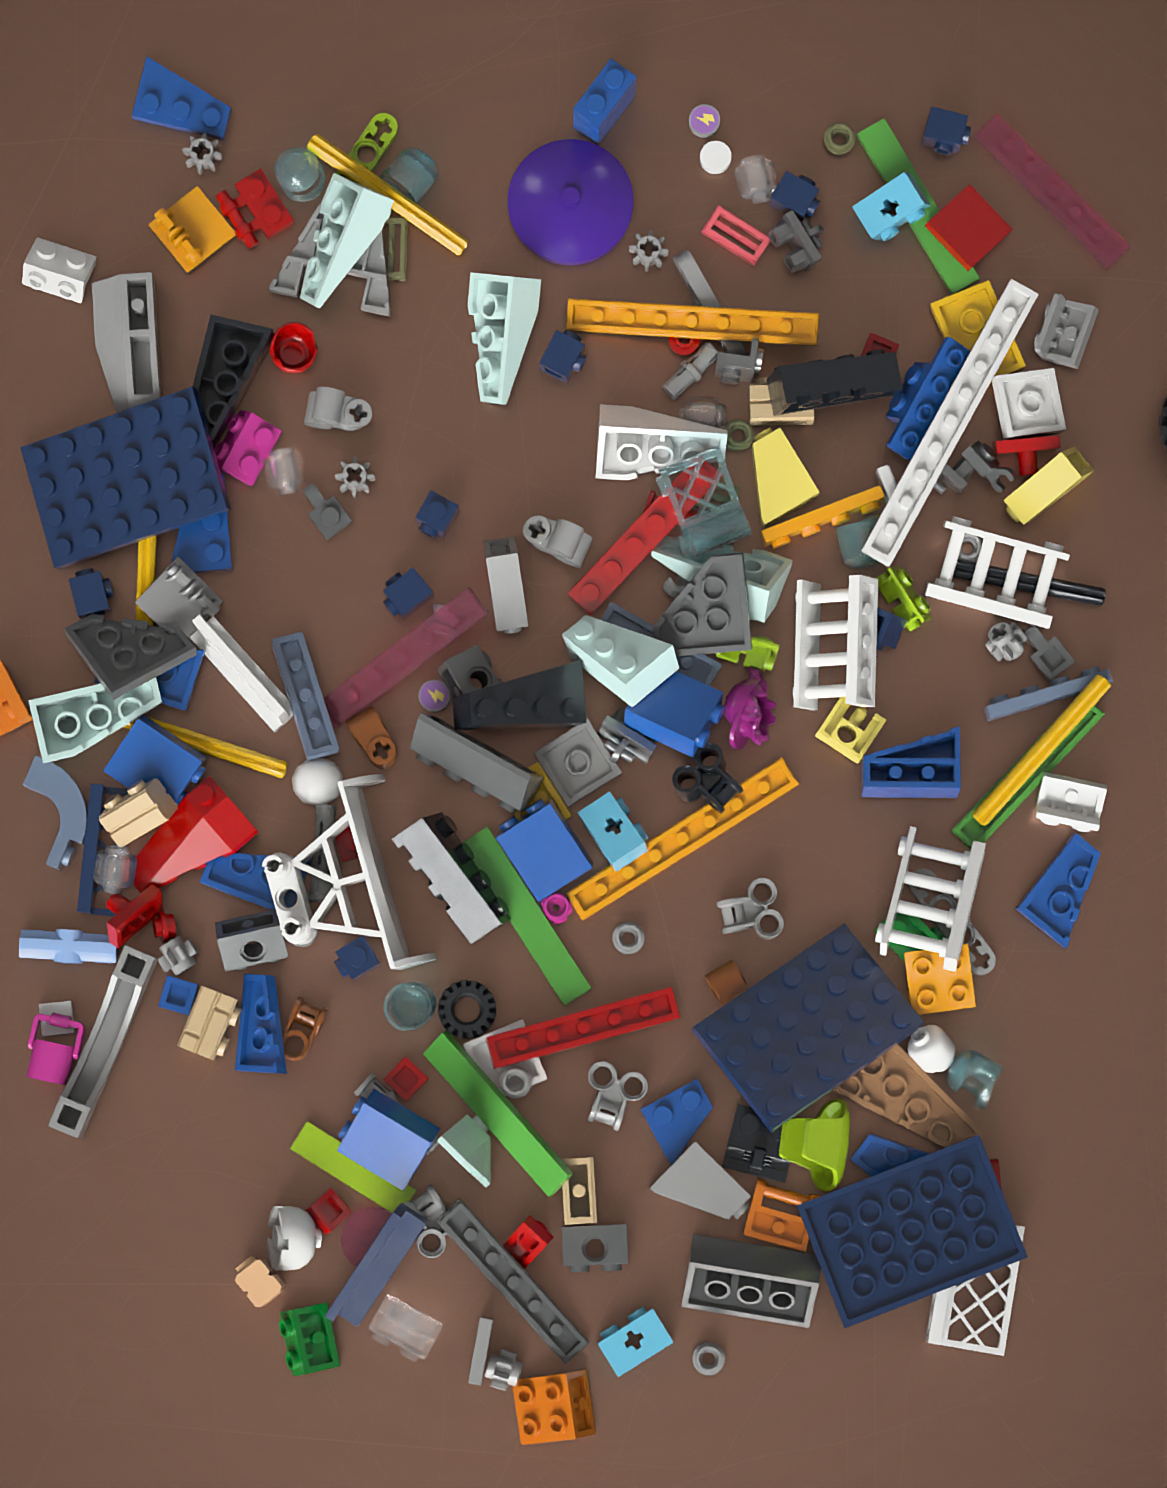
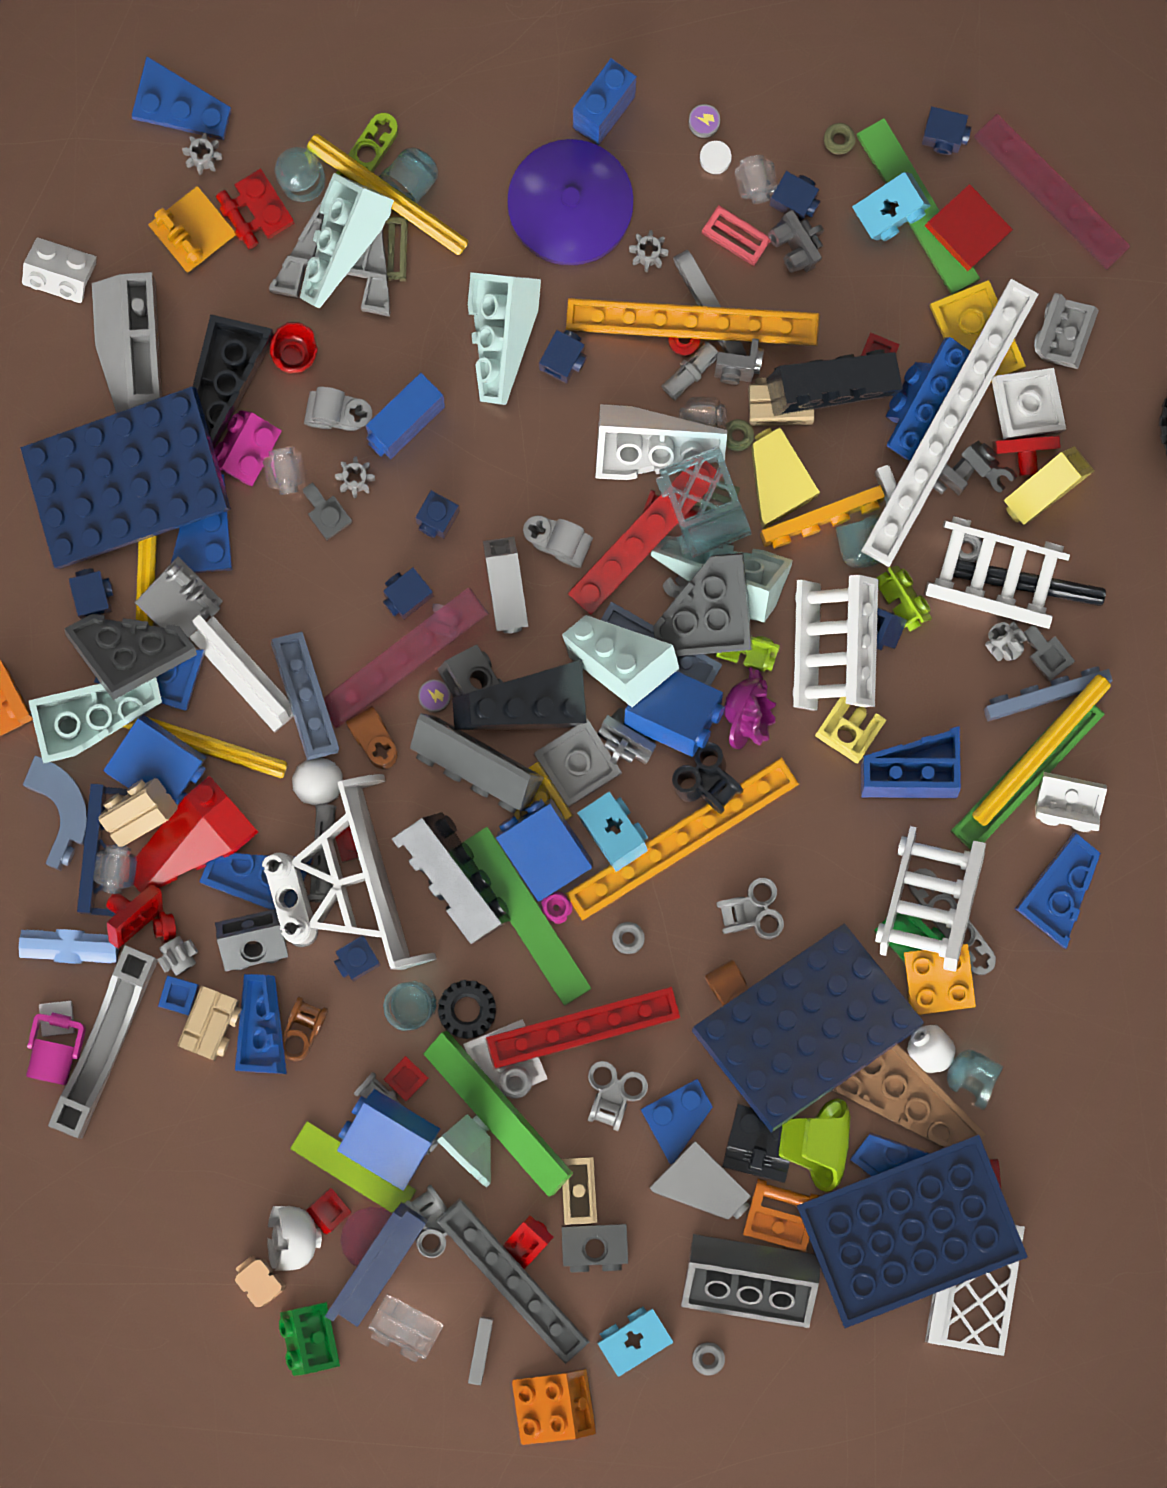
(404, 416): none -> blue brick
(503, 1370): light grey gear -> none

